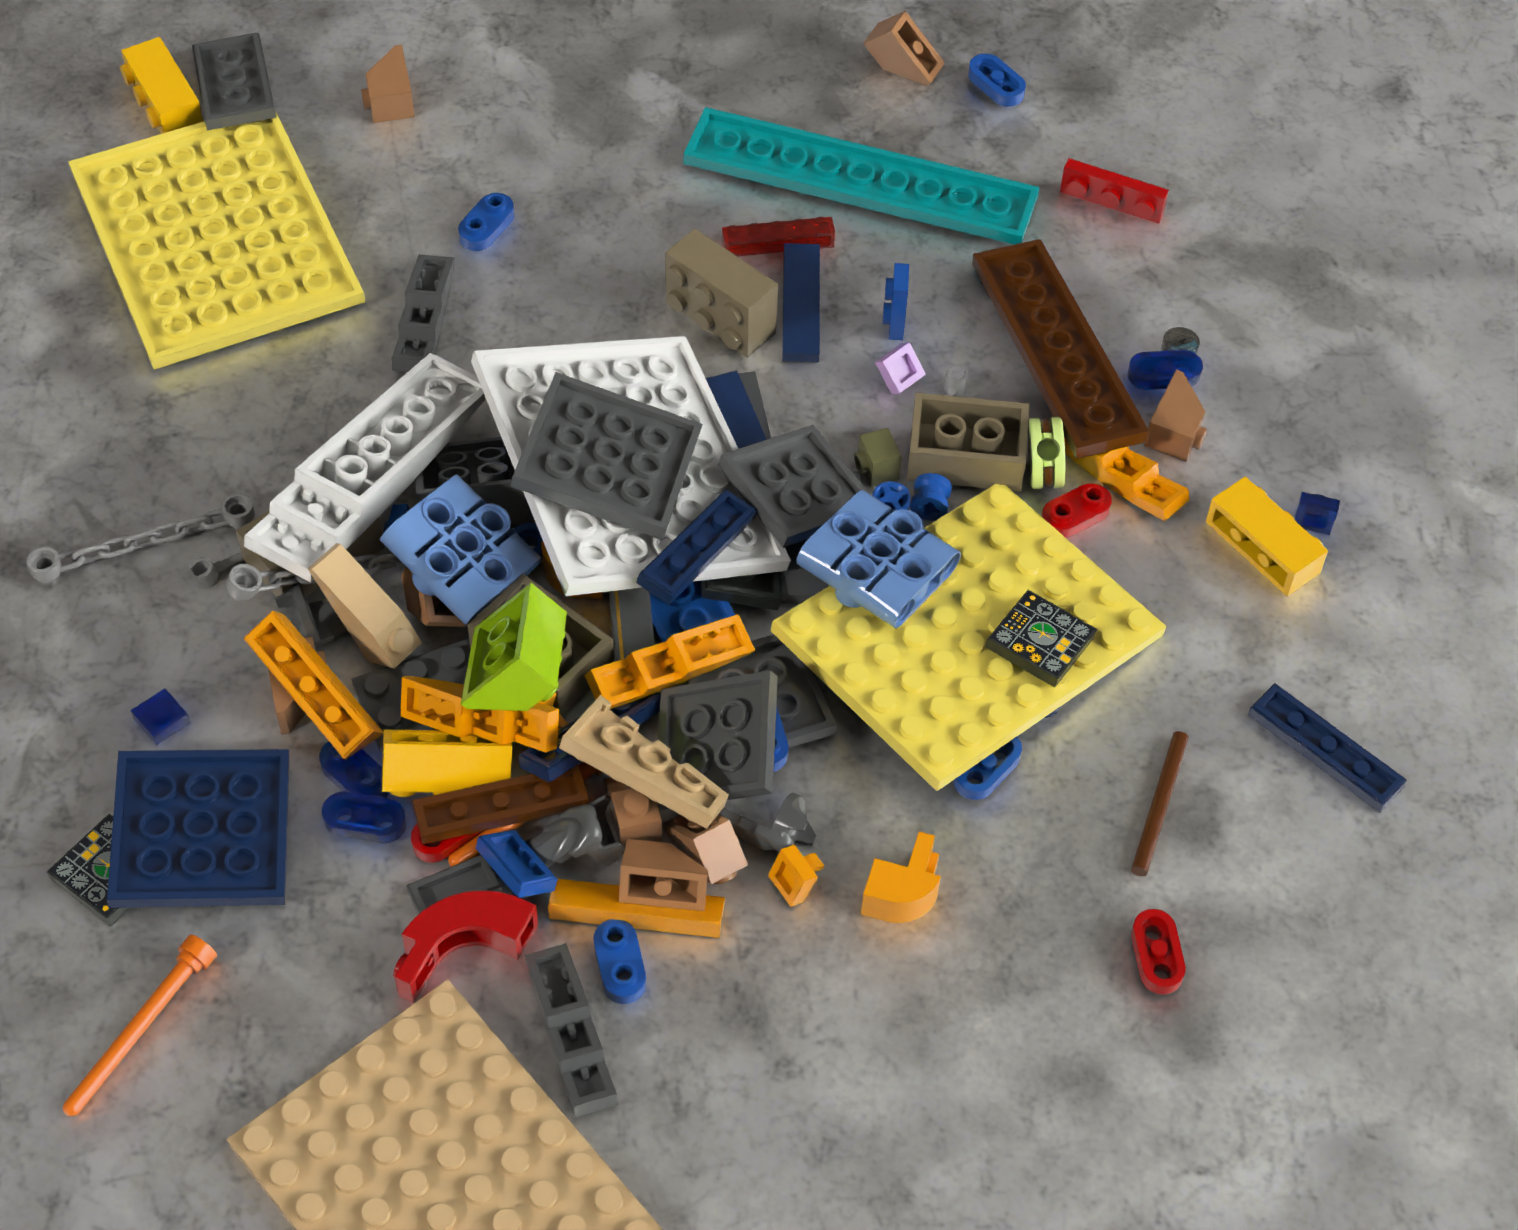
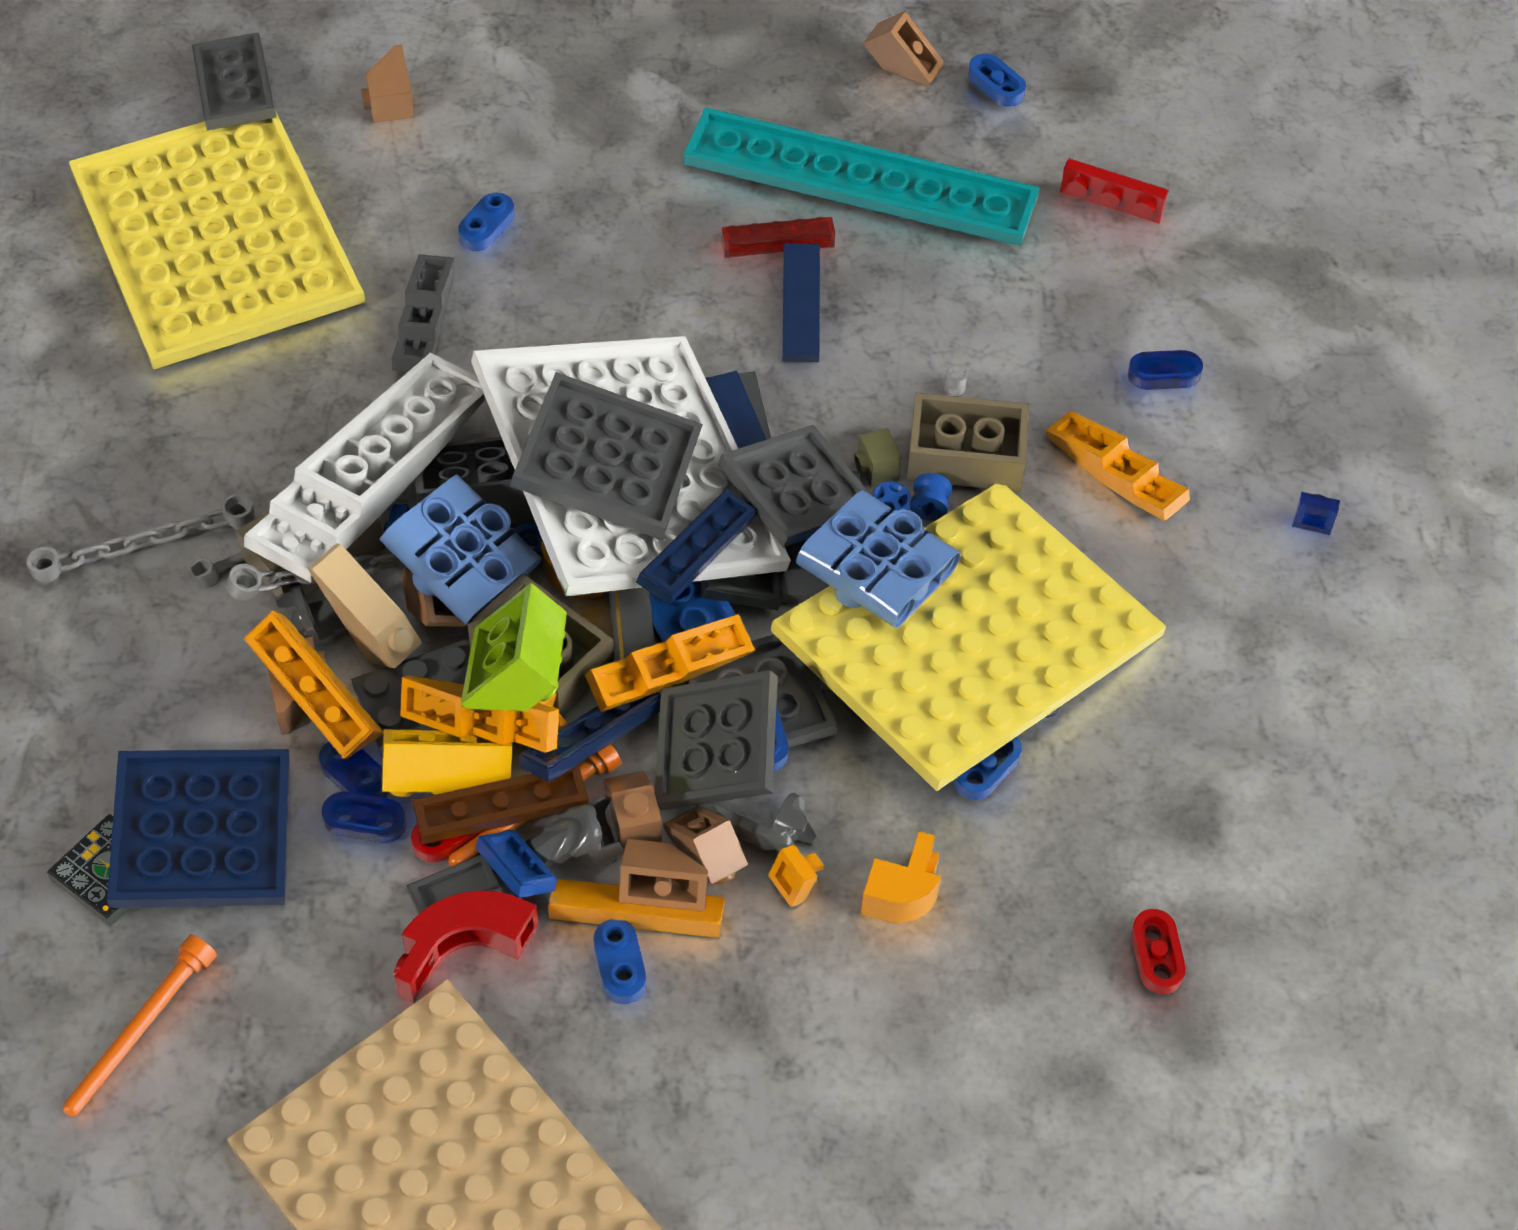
(160, 86): yellow brick -> none
(160, 716): clear blue plate -> none
(571, 1030): dark grey slope -> none
(628, 757): tan wing -> none
(721, 292): dark tan brick -> none
(897, 291): blue plate -> none
(900, 368): lavender plate -> none
(1041, 638): tile -> none
(1046, 452): yellowish green head -> none
(1060, 349): reddish brown plate -> none
(1079, 509): red plate -> none
(1159, 804): reddish brown bar -> none
(1177, 420): medium nougat slope -> none
(1180, 339): clear smoke tile -> none
(1266, 536): yellow brick -> none
(1327, 747): dark blue tile -> none

